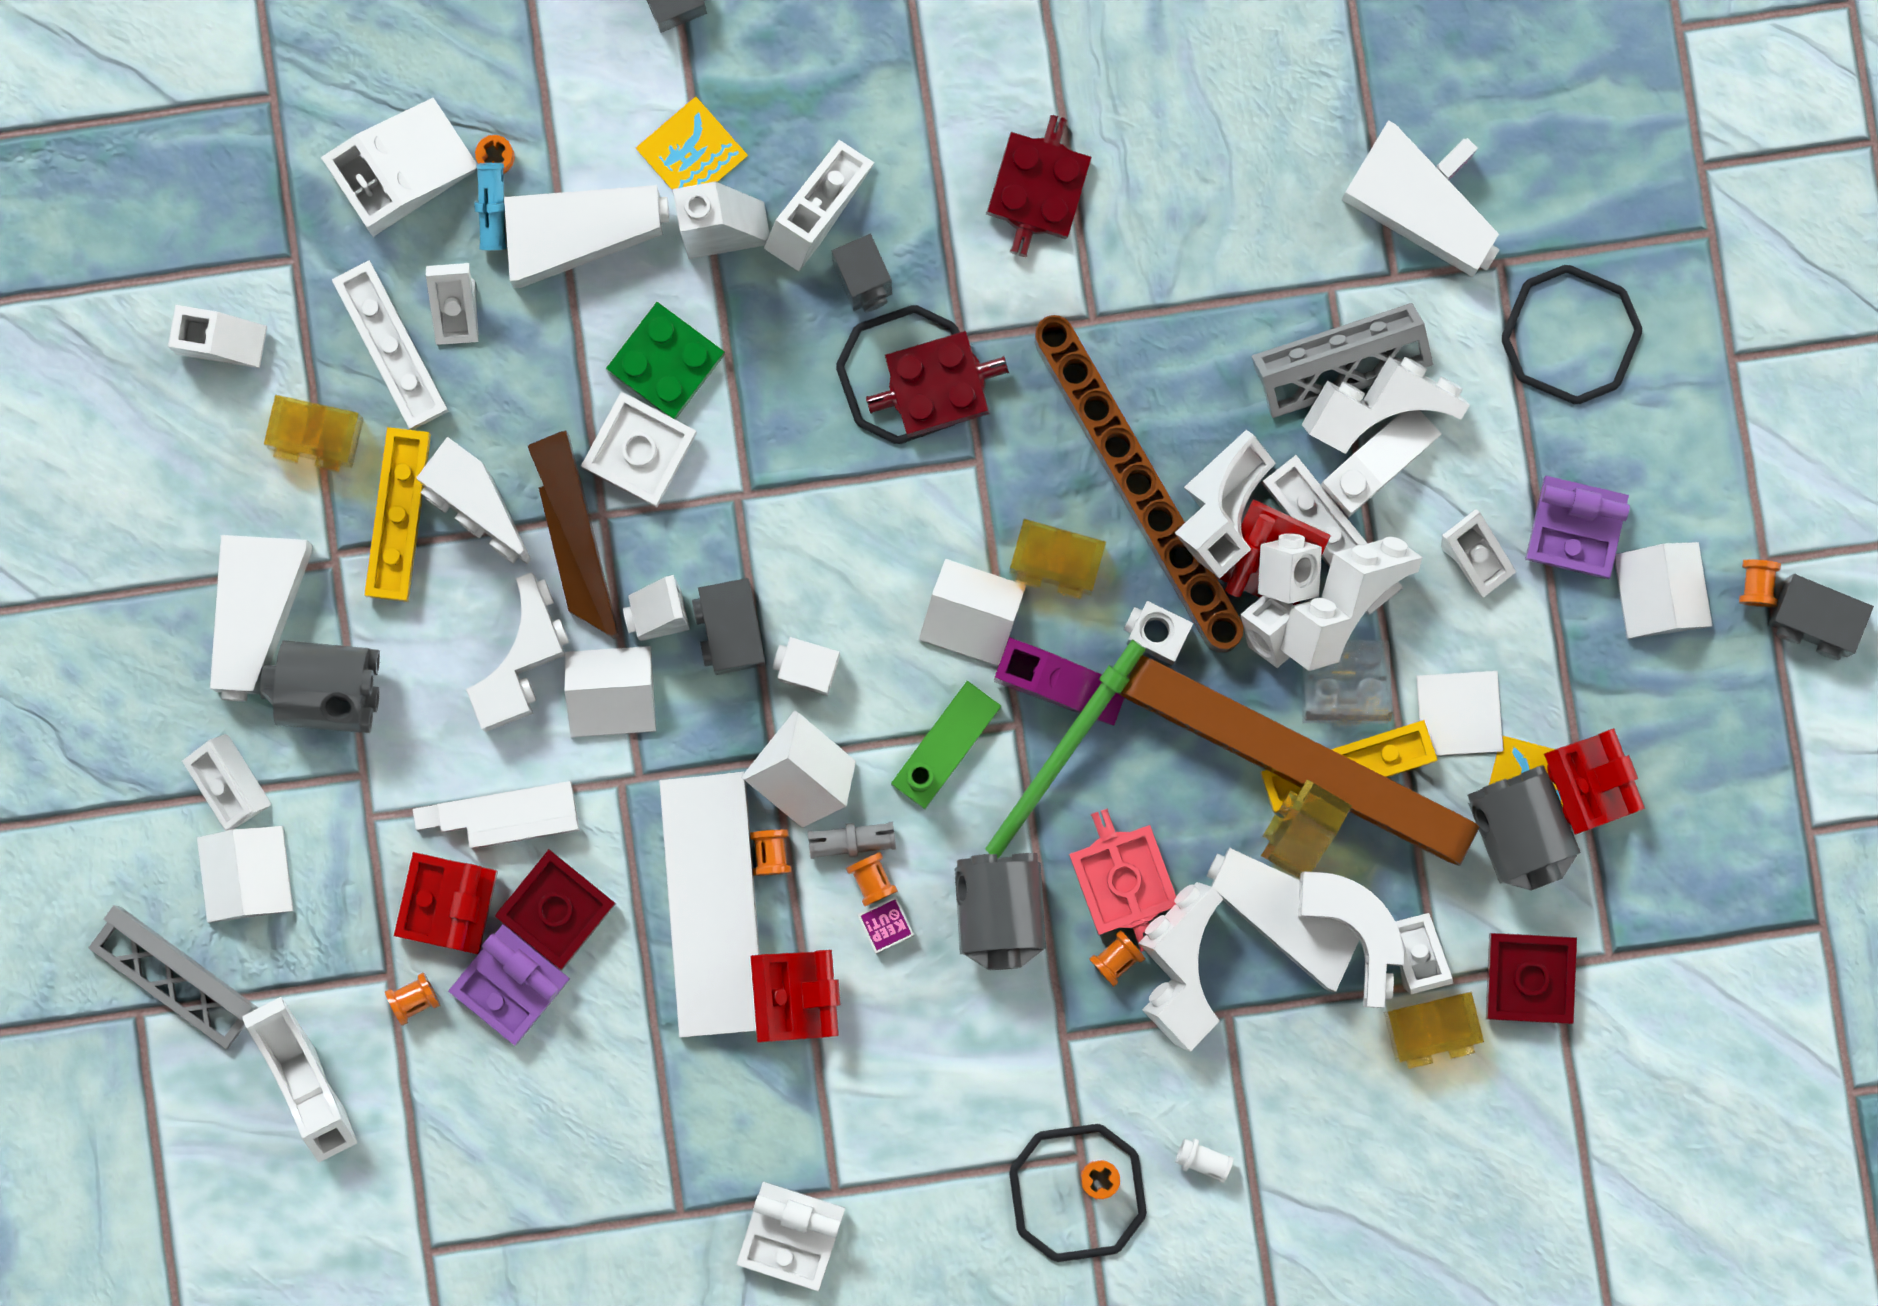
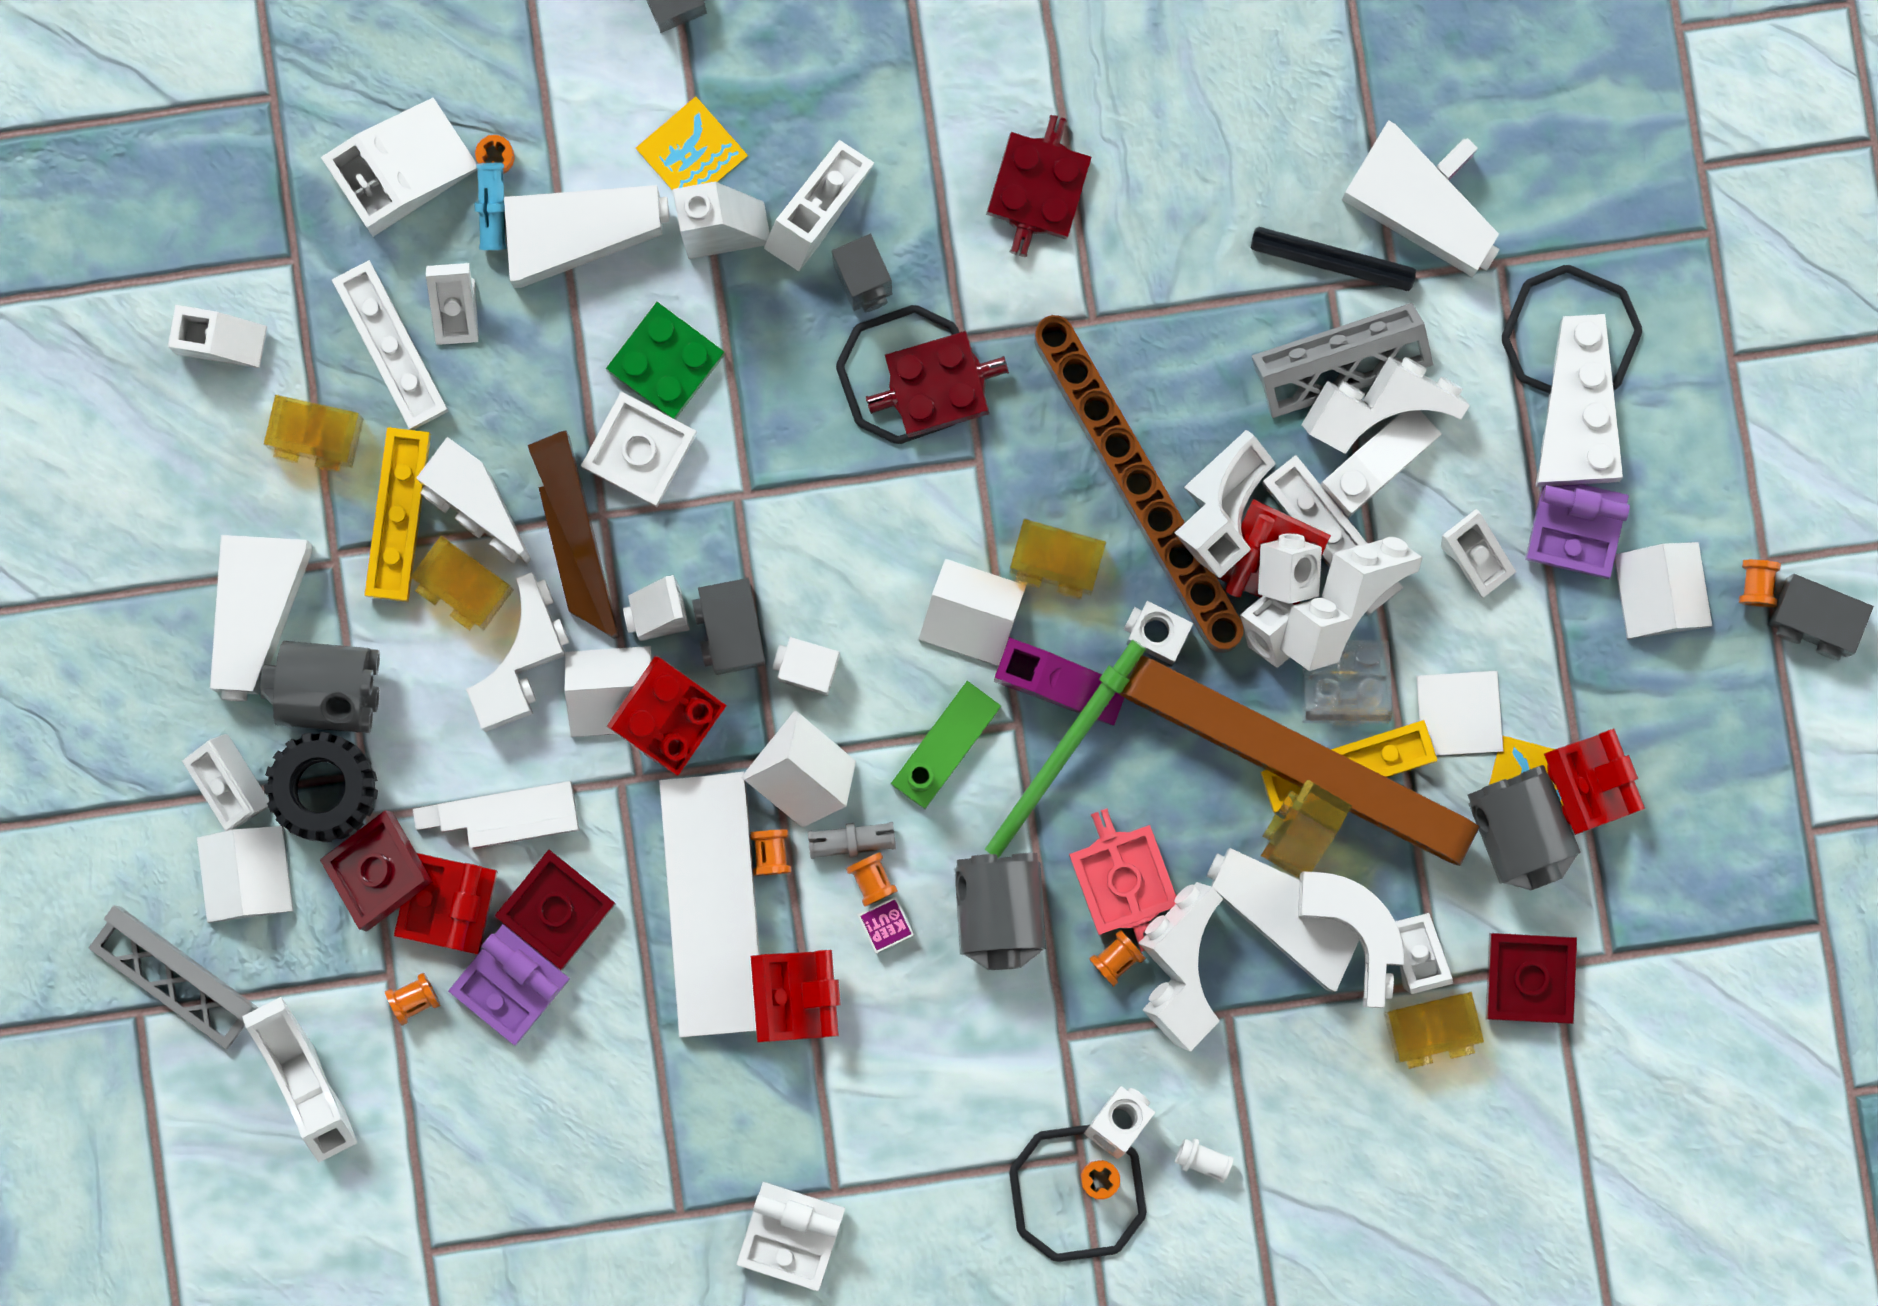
(285, 776): none -> black tyre
(376, 870): none -> dark red plate
(460, 583): none -> clear yellow brick
(666, 715): none -> red plate
(1107, 1134): none -> white brick
(1333, 258): none -> black axle
(1581, 416): none -> white wing

